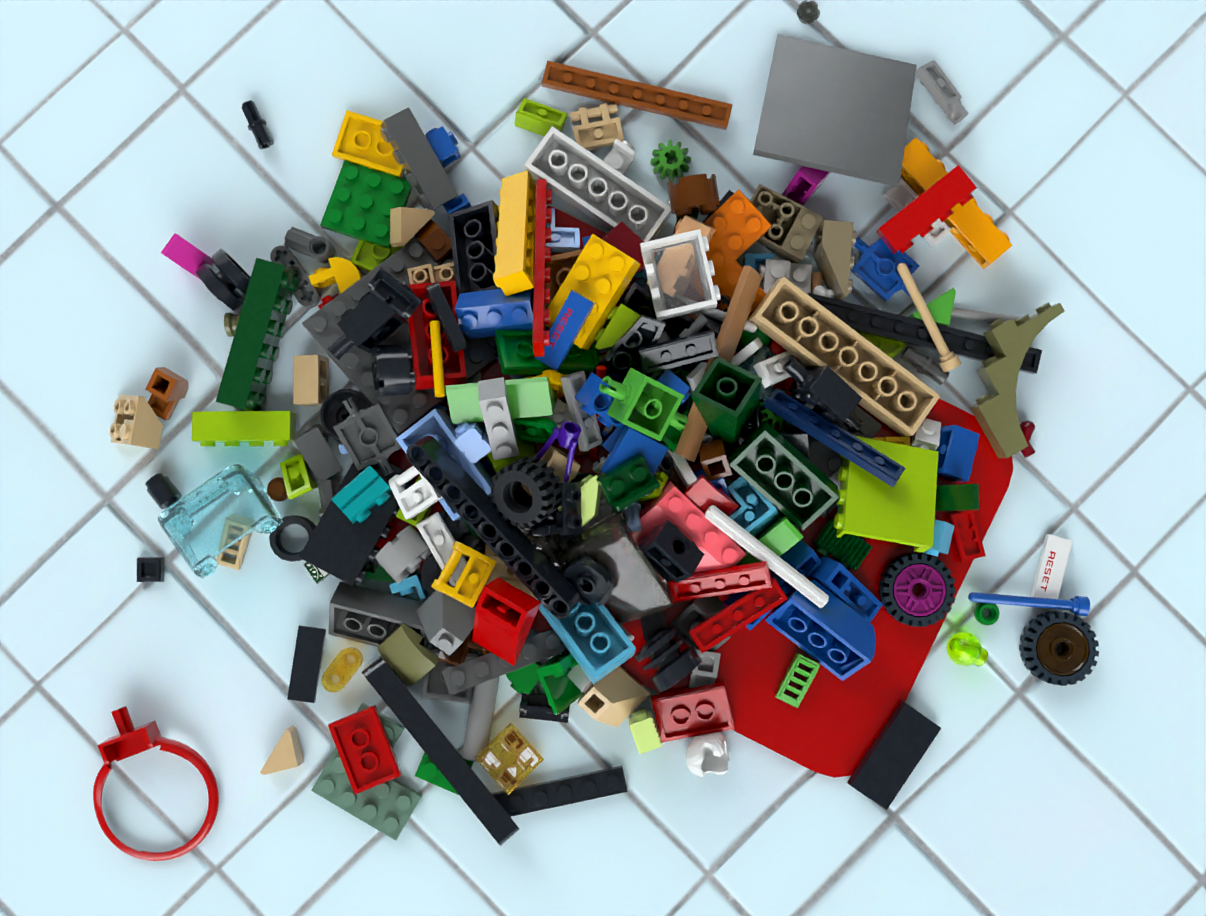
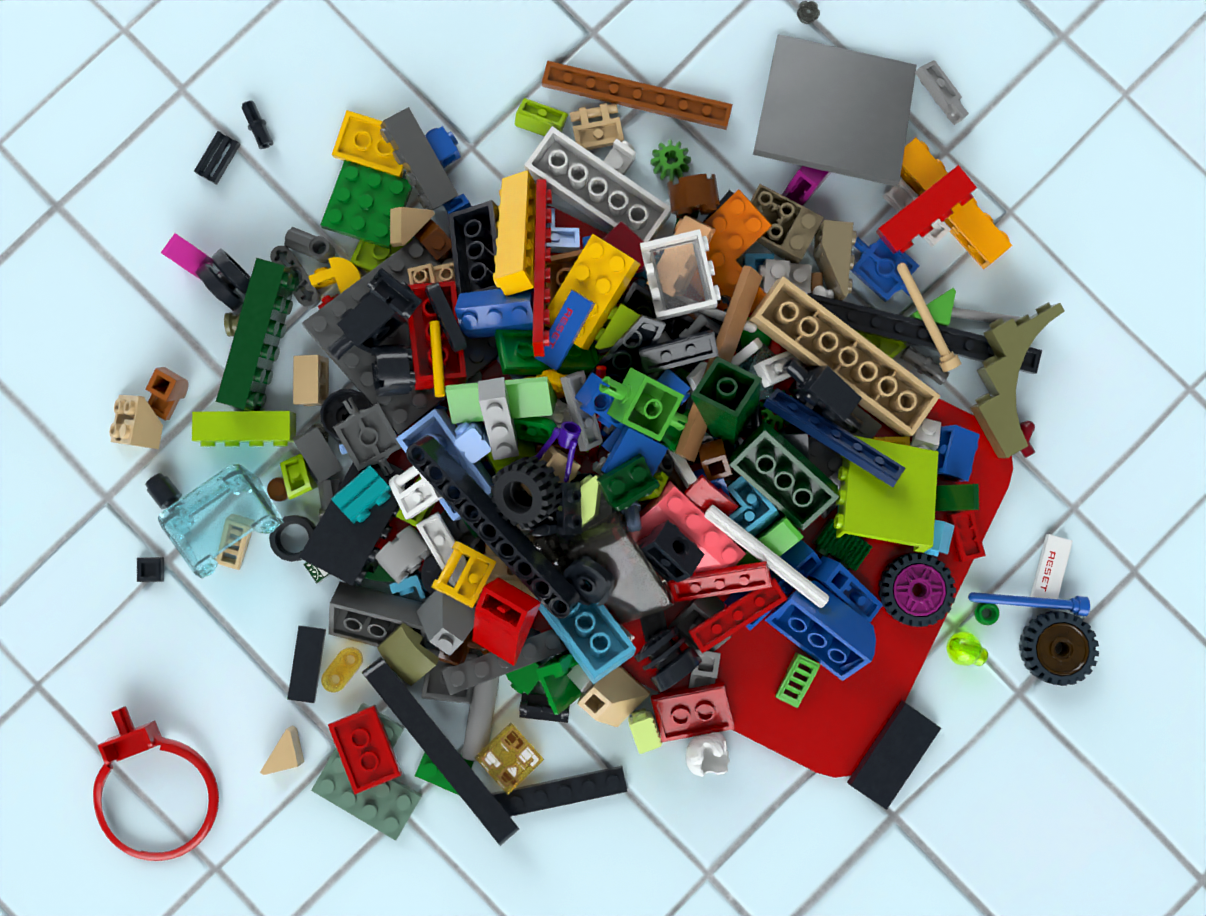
(201, 166): none -> black tile

